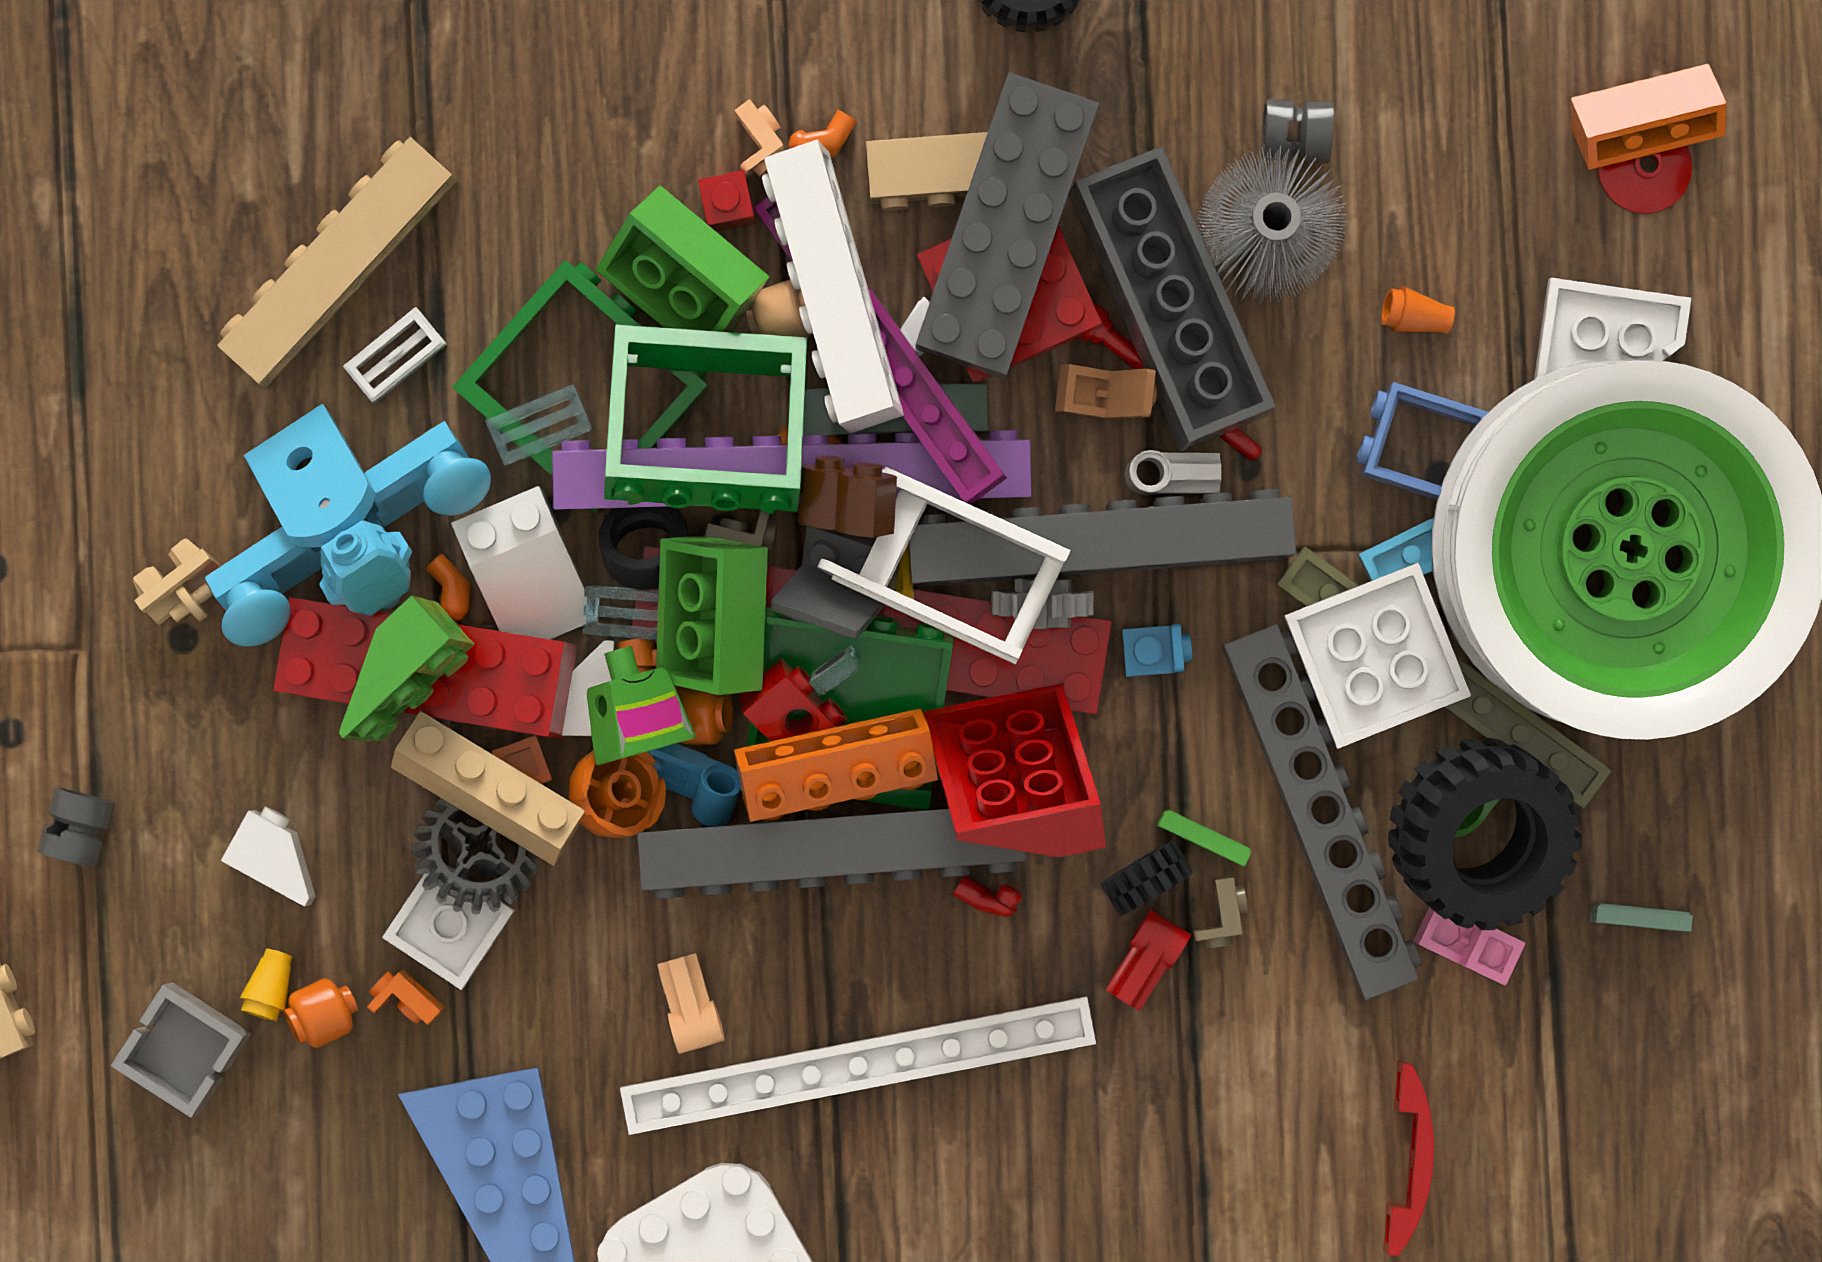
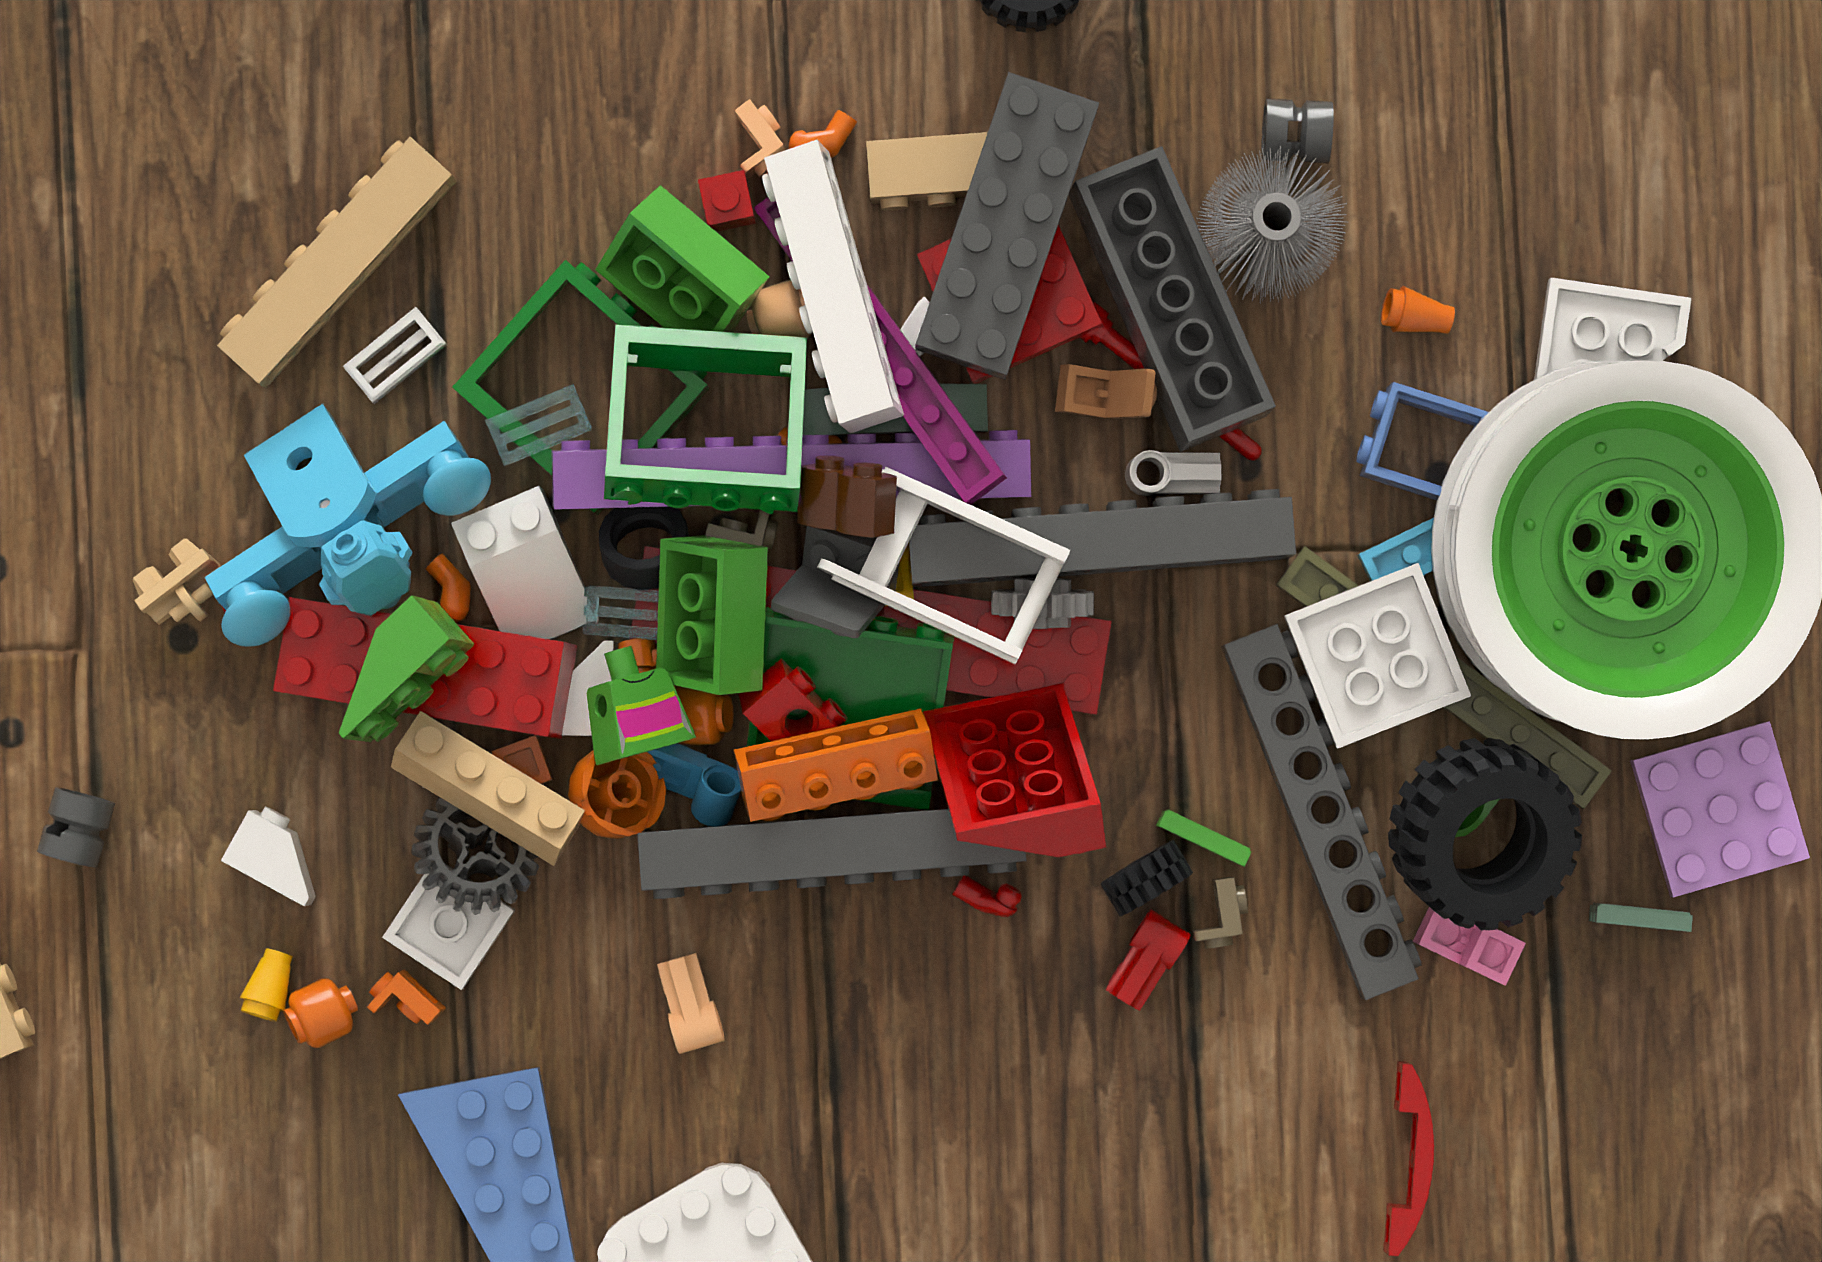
(182, 1050): light grey piece -> none
(835, 670): clear light blue tile -> none
(857, 1065): white plate -> none
(1155, 650): dark azure bracket -> none
(1644, 191): red dish -> none
(1648, 116): brick -> none
(1720, 809): none -> lavender plate

